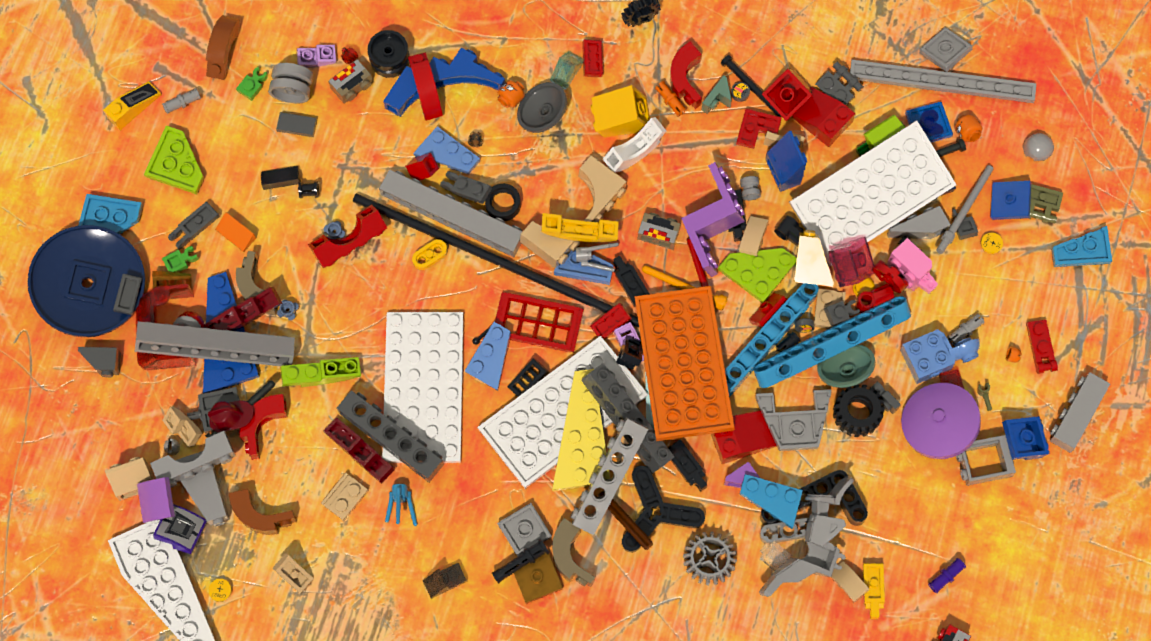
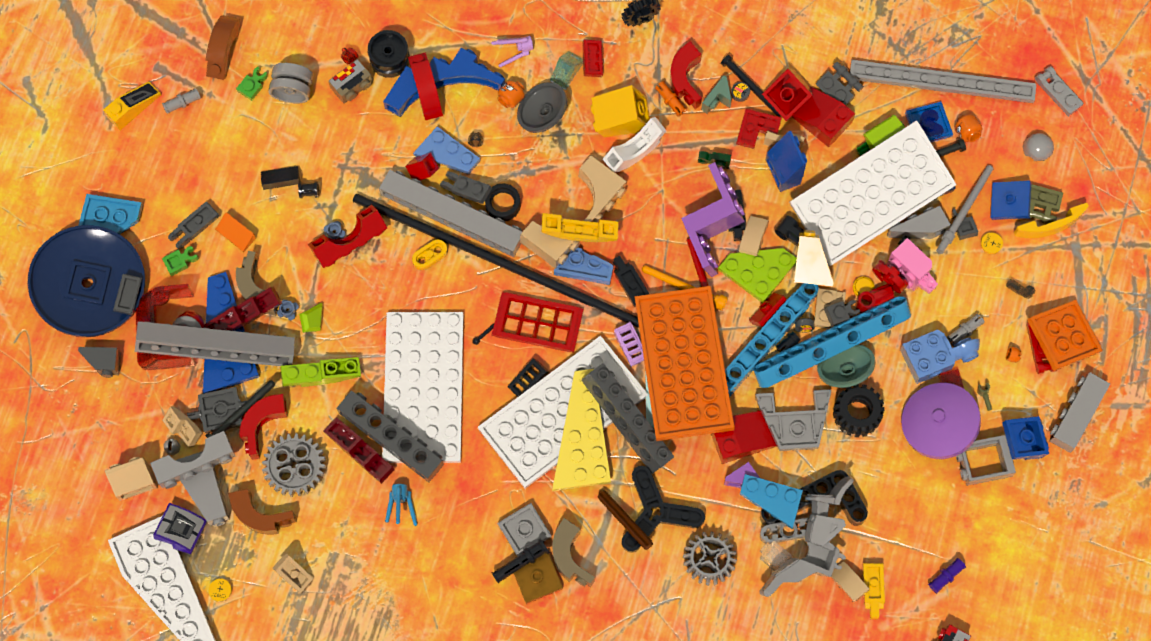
(155, 499): medium lavender slope -> none
(164, 275): pearl gold slope -> none
(175, 162): lime plate -> none
(230, 415): dark red piece -> none
(296, 124): dark grey tile -> none
(296, 482): none -> light grey gear
(311, 319): none -> lime piece
(316, 57): lavender slope -> none
(344, 497): tan plate -> none
(444, 580): clear smoke slope -> none
(490, 356): medium blue wing -> none
(523, 44): none -> lavender plant
(584, 254): light grey plant -> none
(590, 522): light grey brick -> none
(610, 321): red plate -> none
(630, 353): black slope -> none
(659, 230): brick -> none
(687, 465): black hinge -> none
(719, 158): none -> dark green plate
(750, 188): light grey wheel -> none
(852, 262): clear pink slope -> none
(890, 402): dark grey plate -> none
(945, 49): light grey plate -> none
(1021, 290): none -> clear smoke arm
(1031, 230): none -> yellow slope
(1059, 91): none -> light grey plate
(1064, 335): none -> orange plate
(1086, 250): dark azure wing -> none

